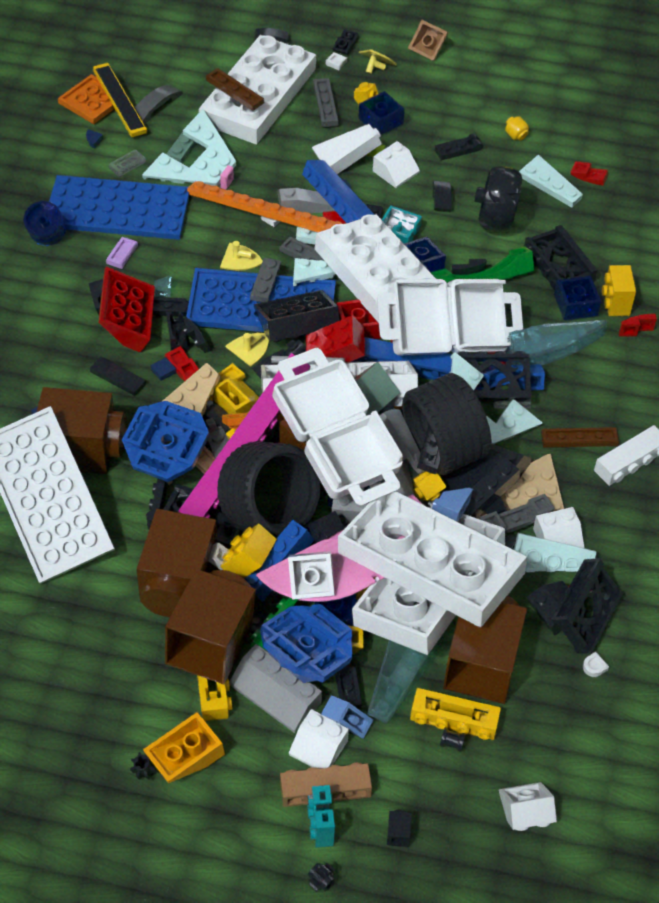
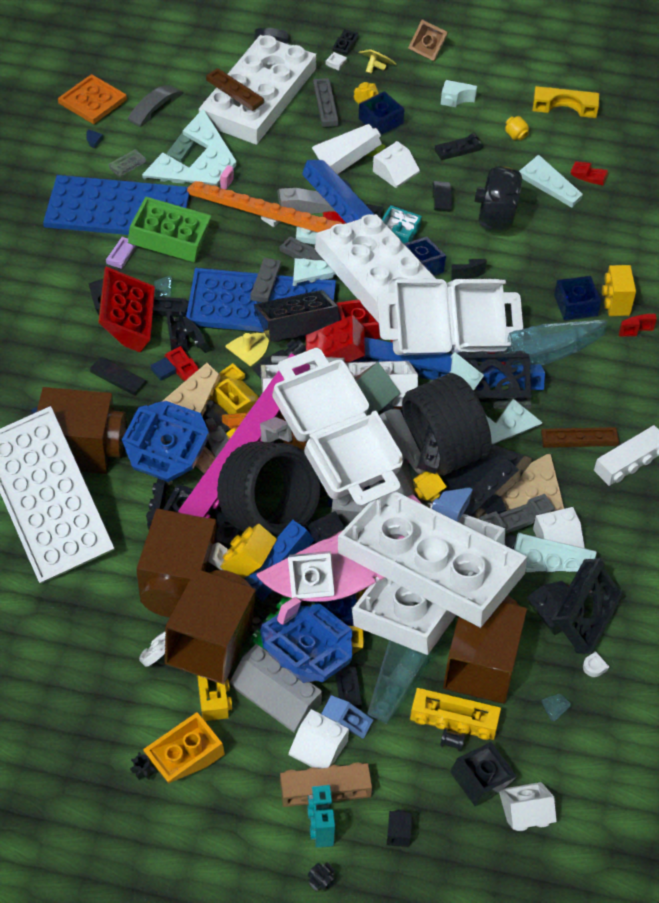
(44, 223): clear blue wheel -> none
(119, 100): black tile -> none
(155, 651): none -> white tile
(169, 229): none -> bright green slope
(240, 258): light yellow shield -> none
(274, 429): none -> light grey panel
(288, 610): none -> bright pink tile
(456, 93): none -> light aqua arch
(482, 773): none -> black slope
(517, 262): green arch -> none
(555, 706): none -> clear light blue slope
(561, 239): black fence -> none
(583, 102): none -> yellow arch

